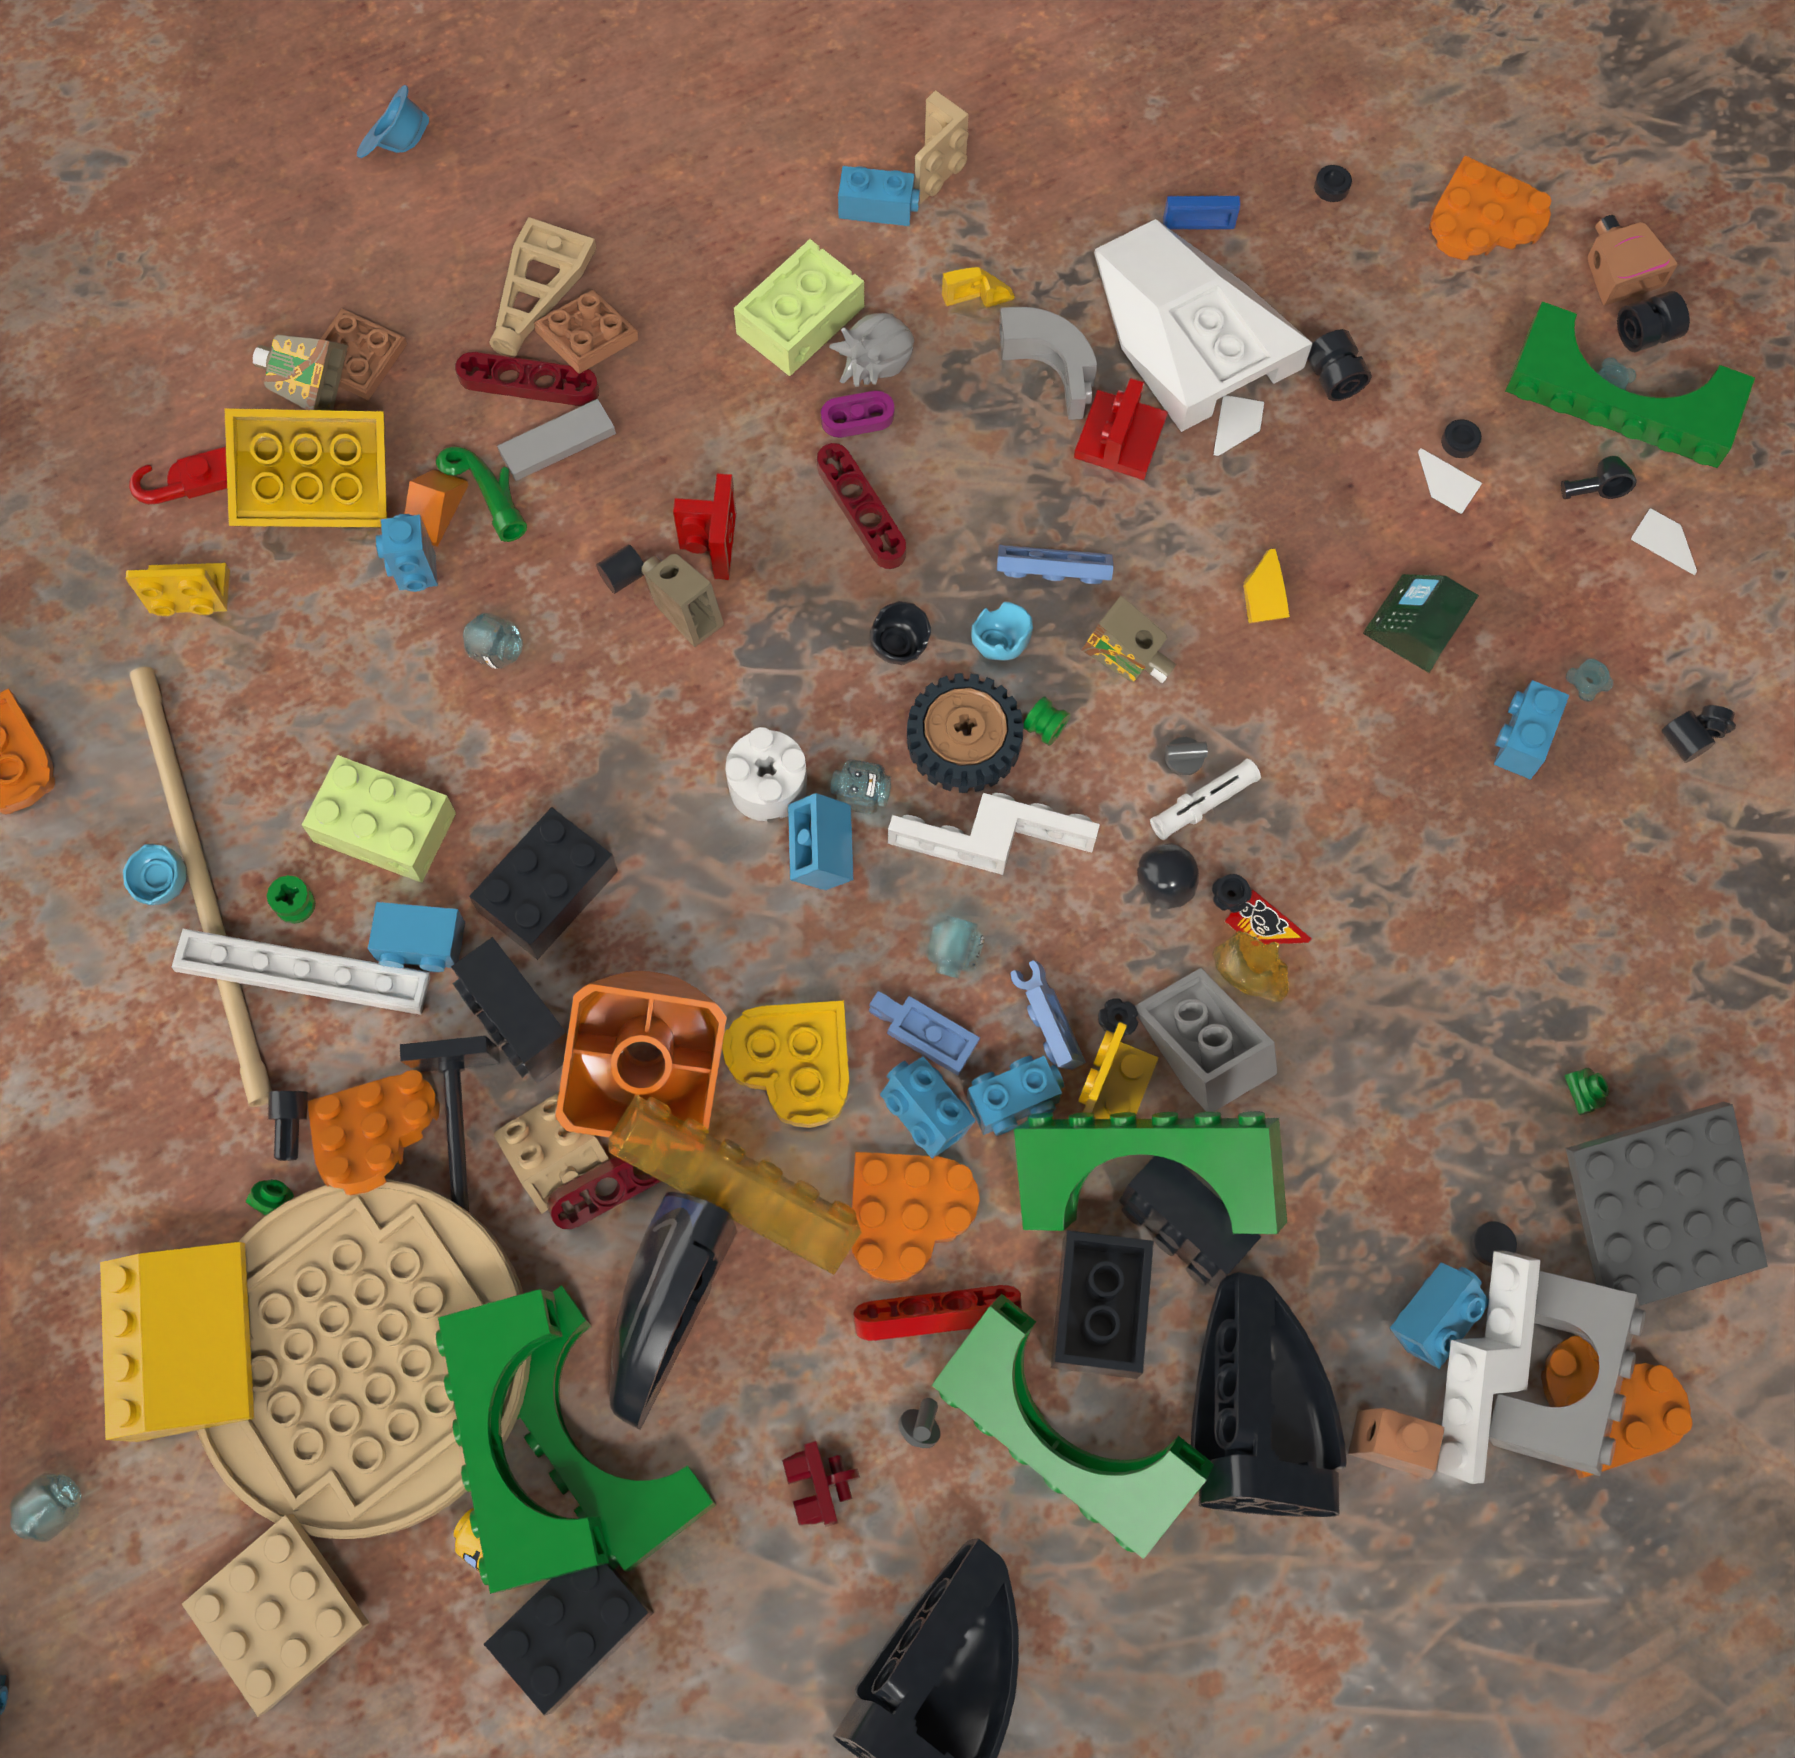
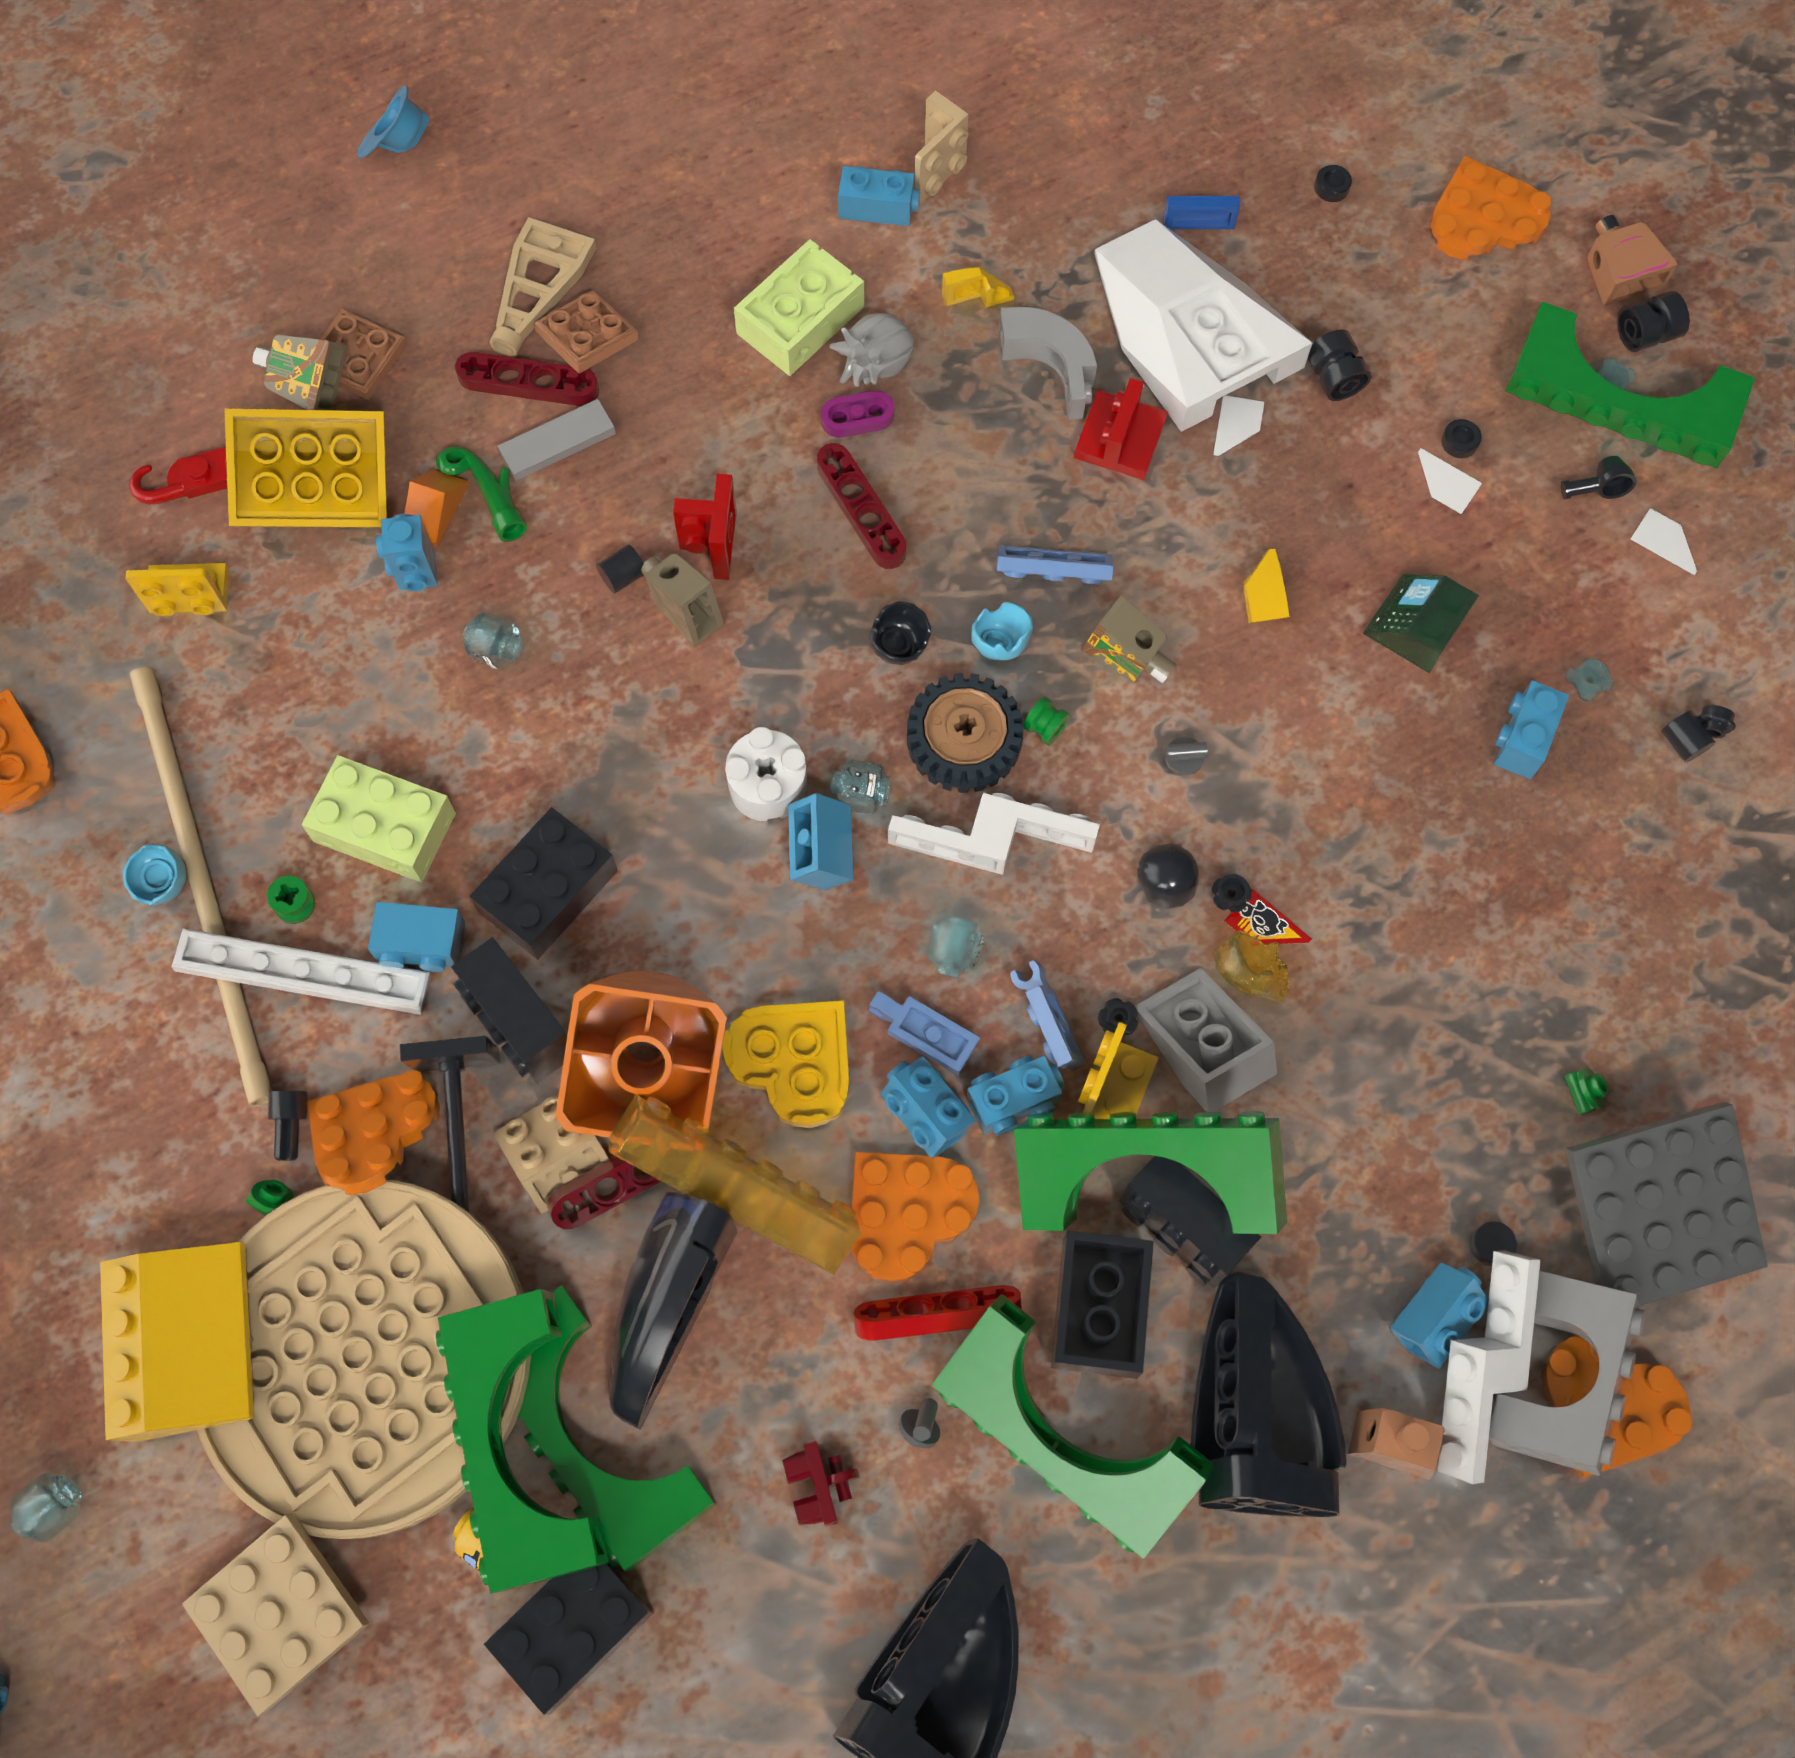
(1192, 807): white pin -> none

